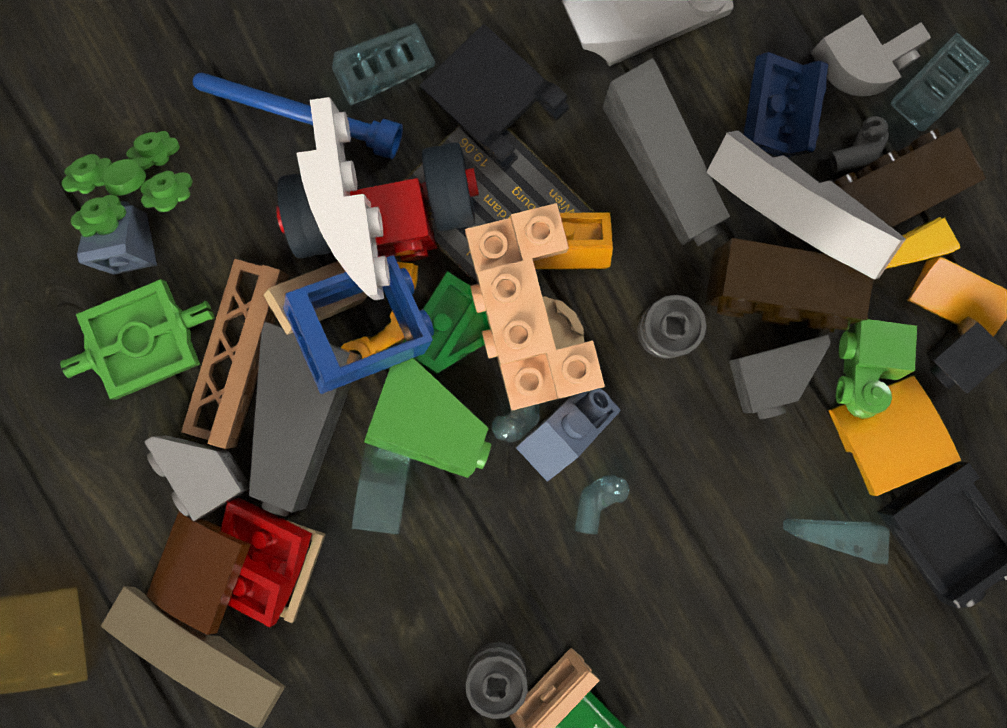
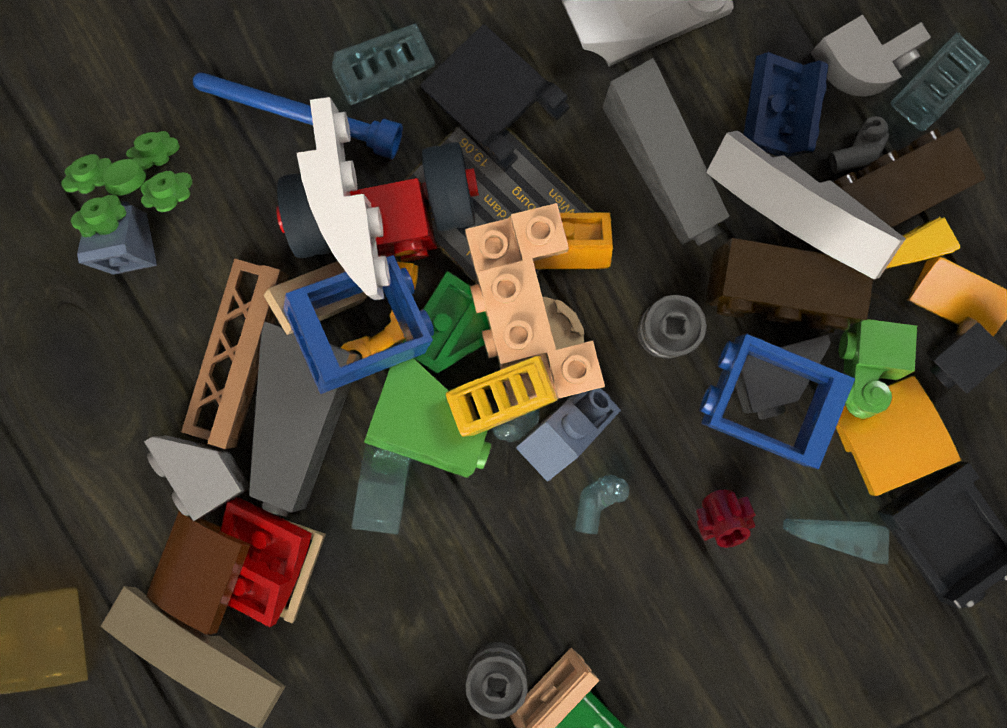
(137, 339): bright green plate -> none
(463, 409): none -> yellow slope
(725, 518): none -> dark red gear
(820, 418): none -> blue window

